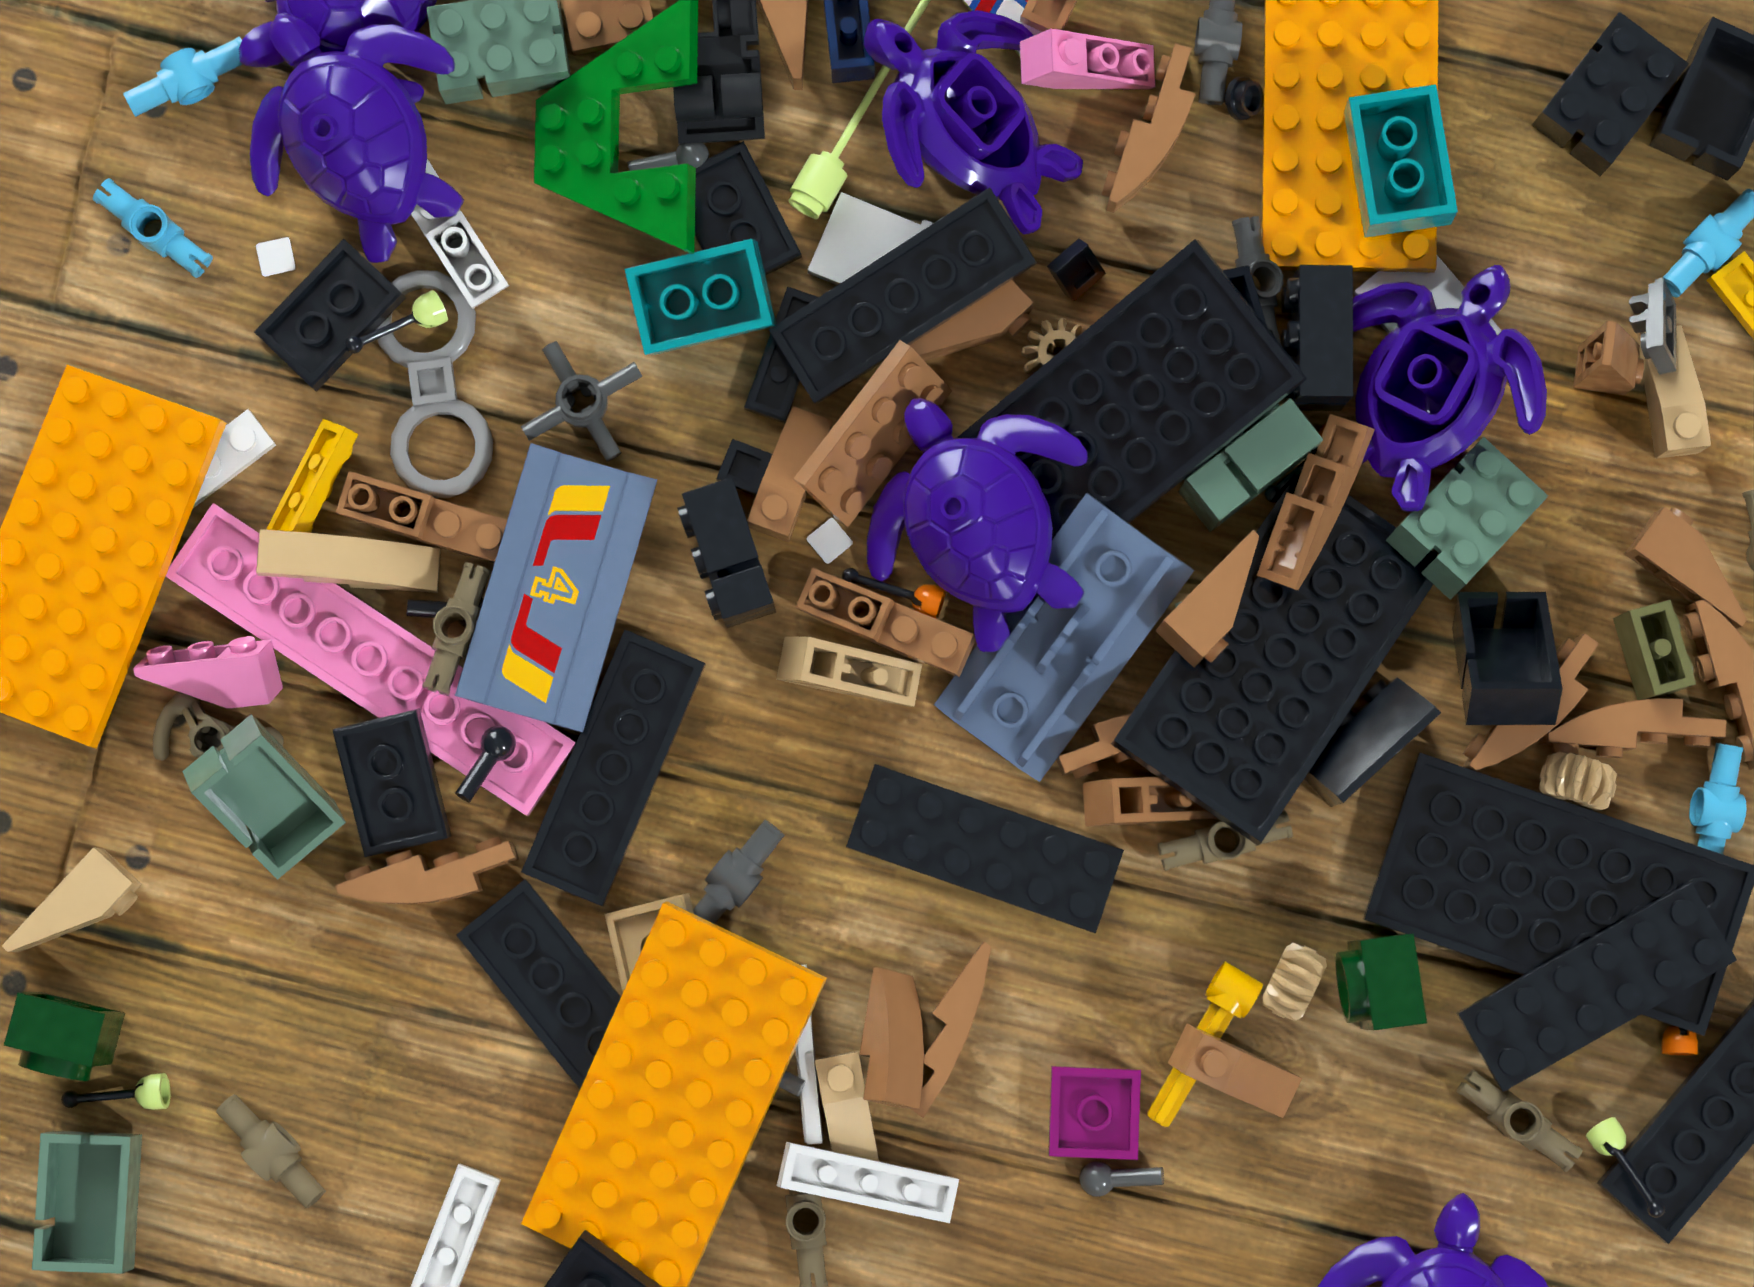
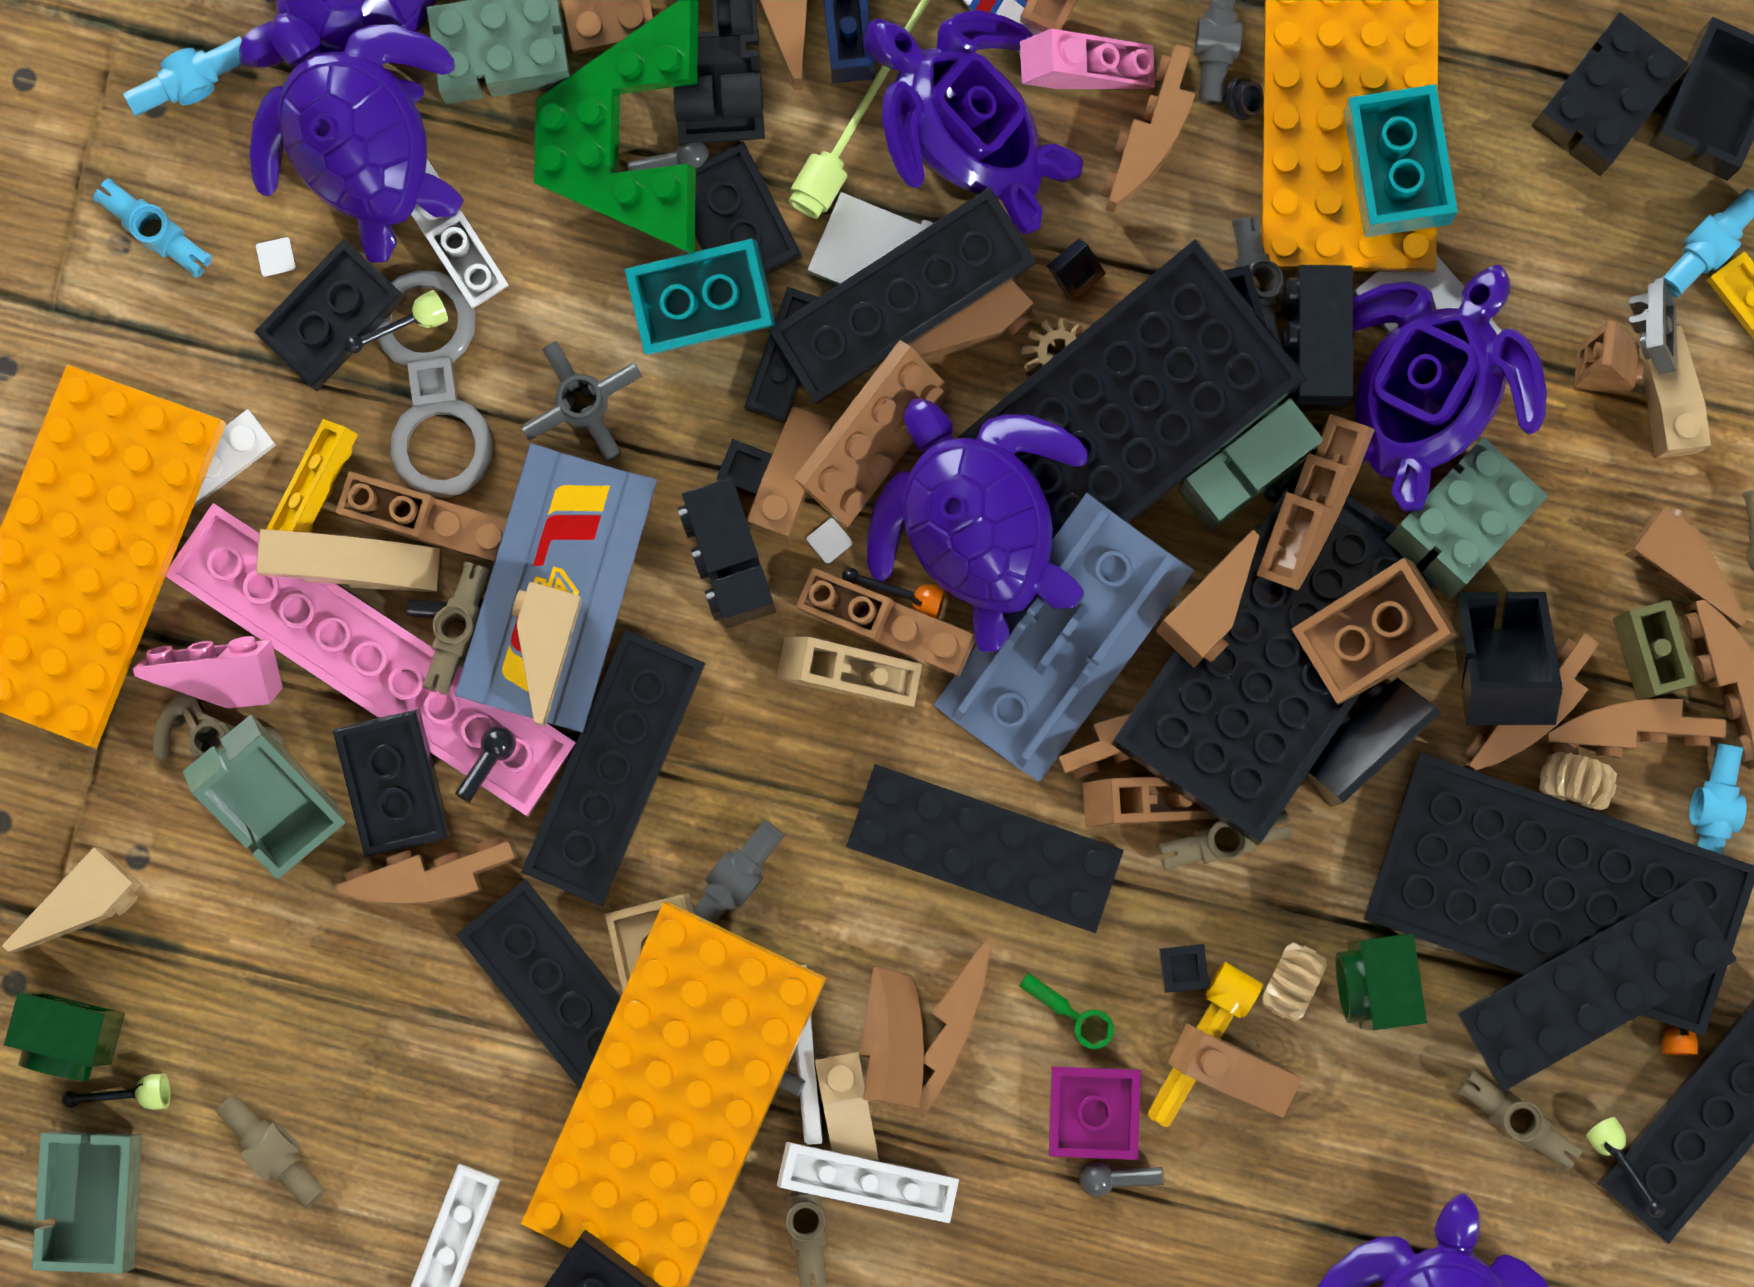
(544, 633): none -> tan slope
(1062, 1007): none -> green piece
(1184, 968): none -> black plate
(1375, 631): none -> medium nougat slope

